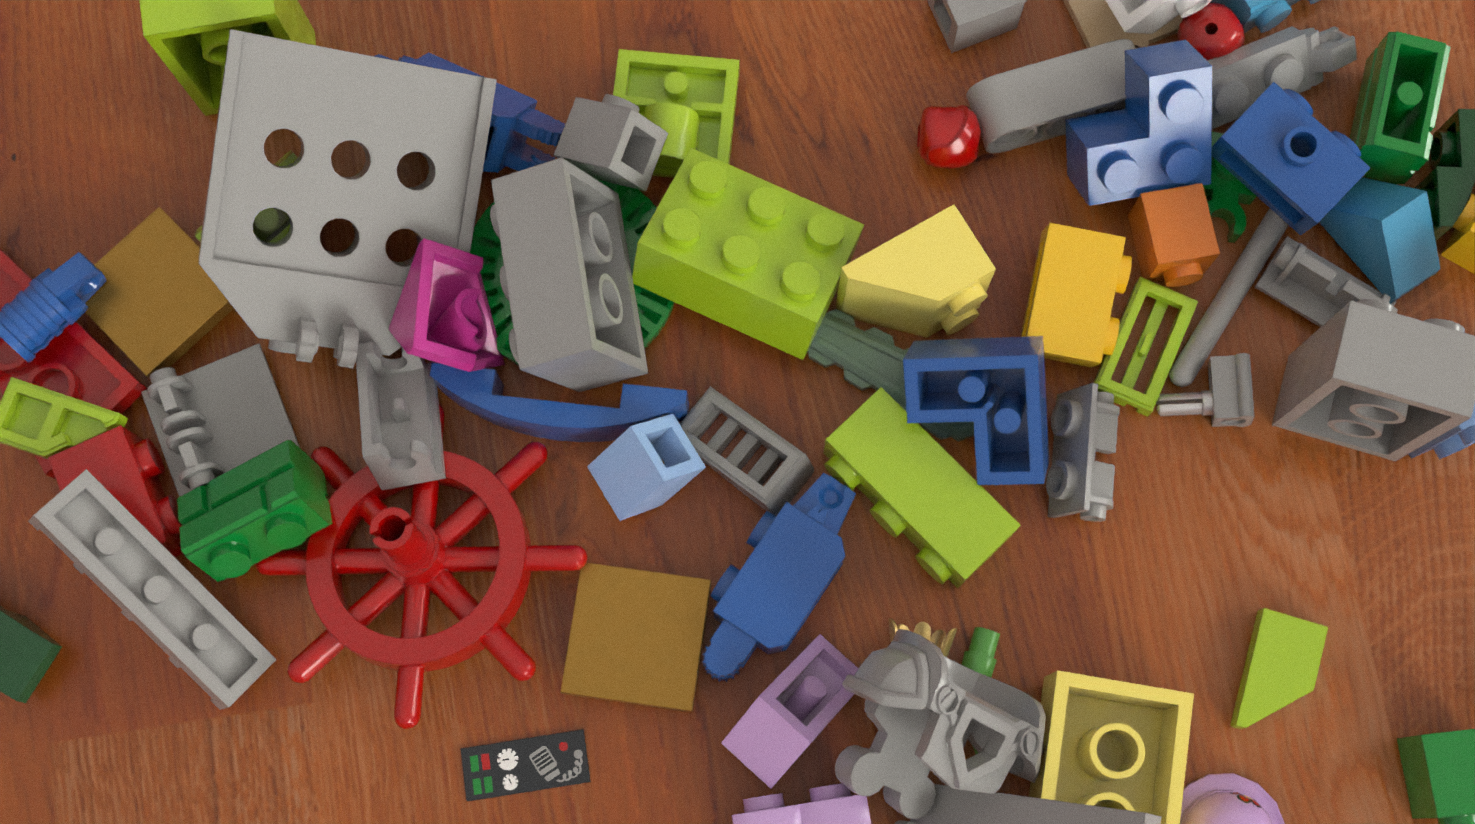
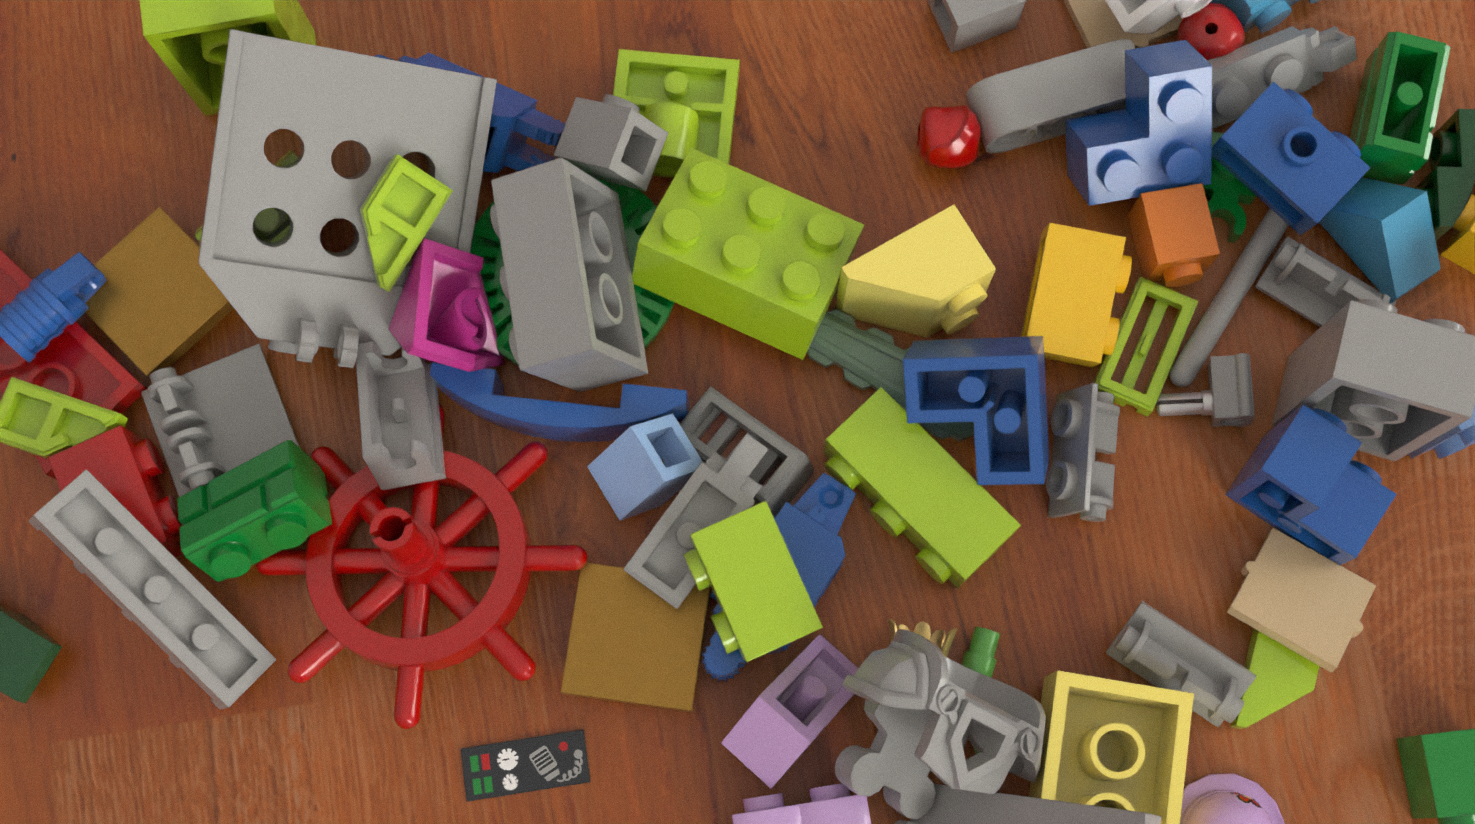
(399, 216): none -> lime tile
(709, 496): none -> light grey hinge
(753, 583): none -> lime brick
(1182, 662): none -> light grey hinge
(1302, 600): none -> tan piece
(1311, 487): none -> blue brick

